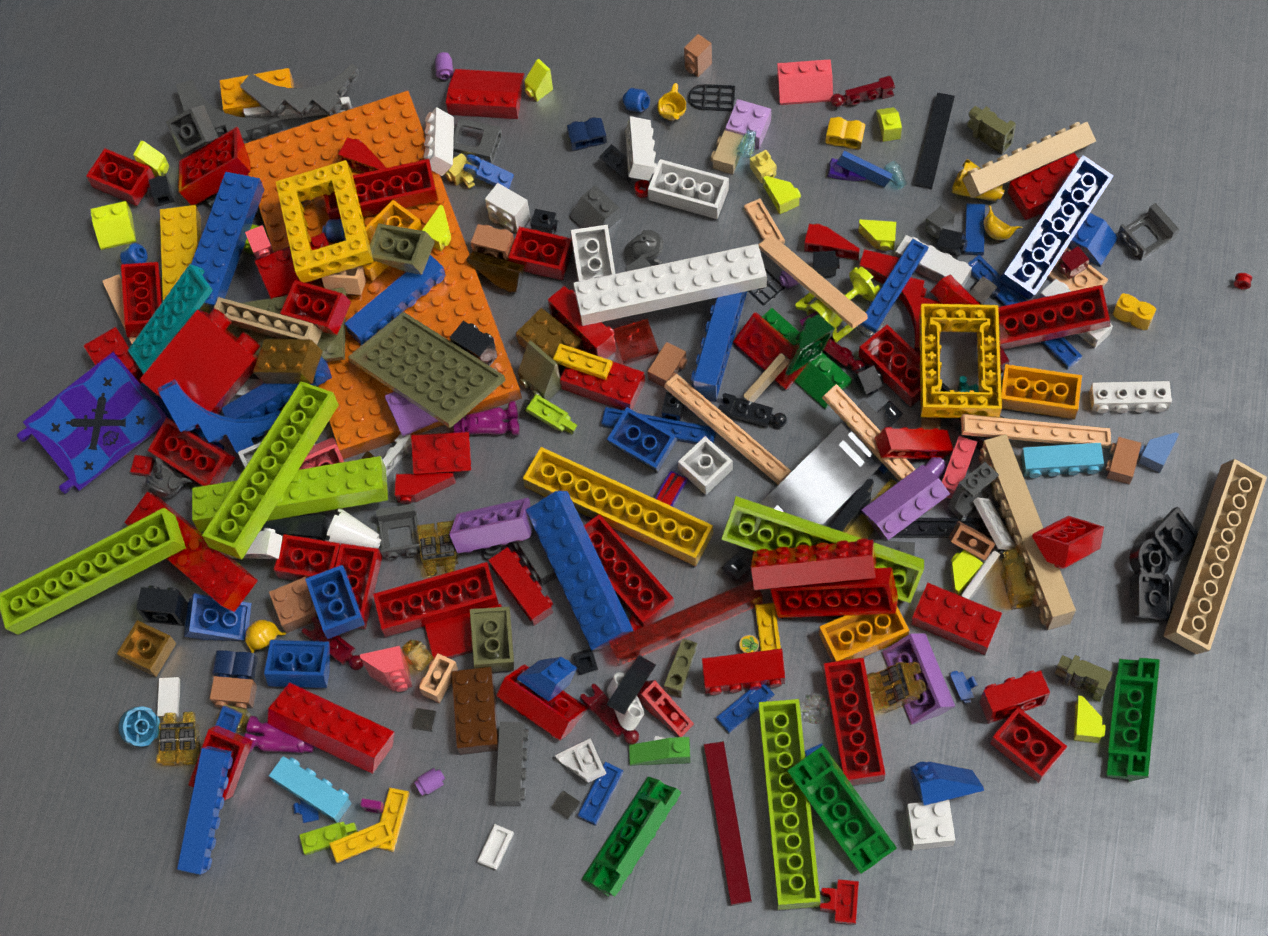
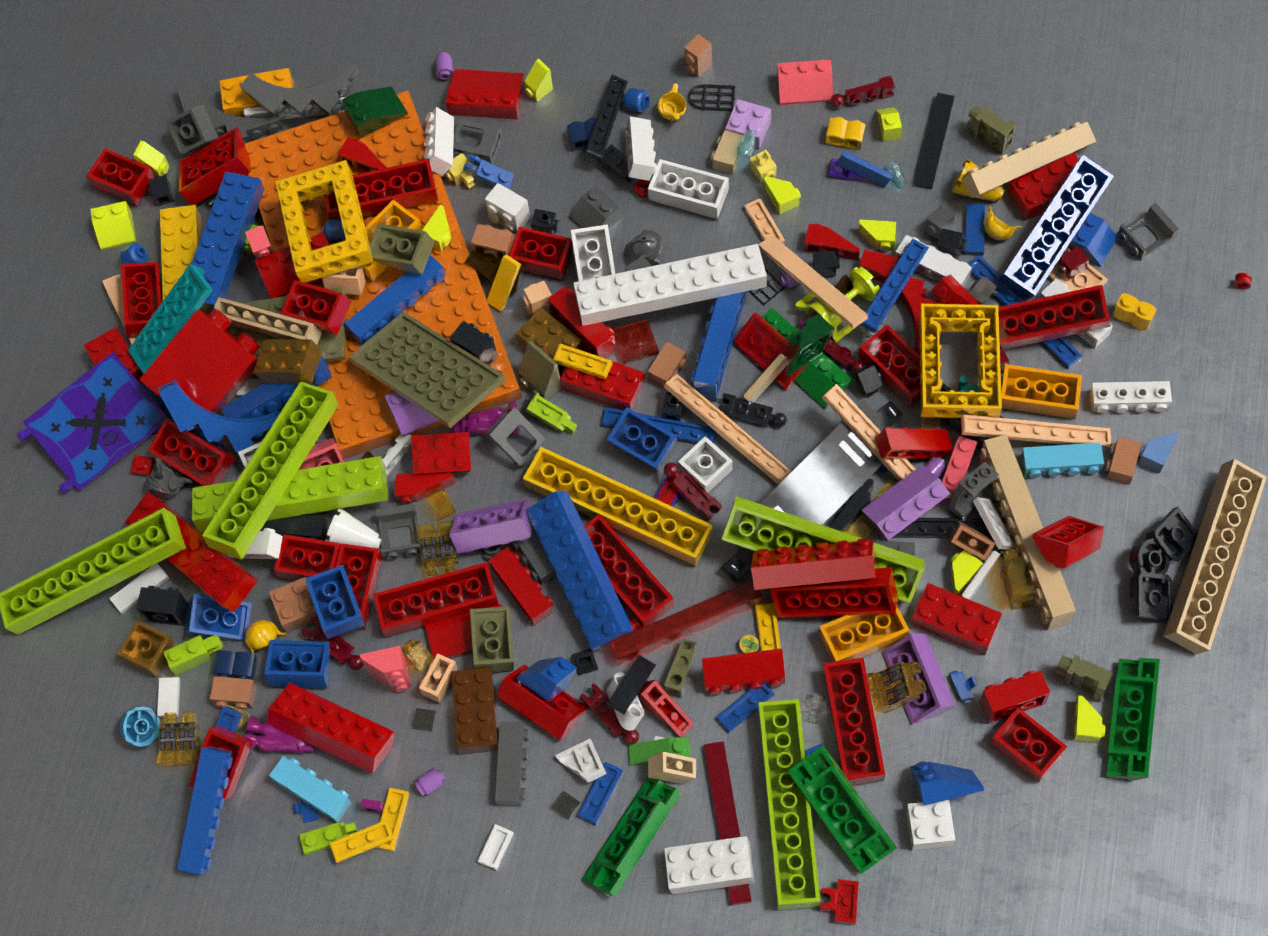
(129, 595): none -> white tile
(192, 653): none -> lime brick
(373, 109): none -> dark green slope
(441, 504): none -> clear yellow brick
(503, 282): none -> yellow tile
(505, 426): none -> window
(536, 297): none -> light nougat brick
(606, 118): none -> black tile
(672, 767): none -> tan brick
(692, 492): none -> dark red plate
(709, 865): none -> white brick
(844, 285): none -> dark brown slope

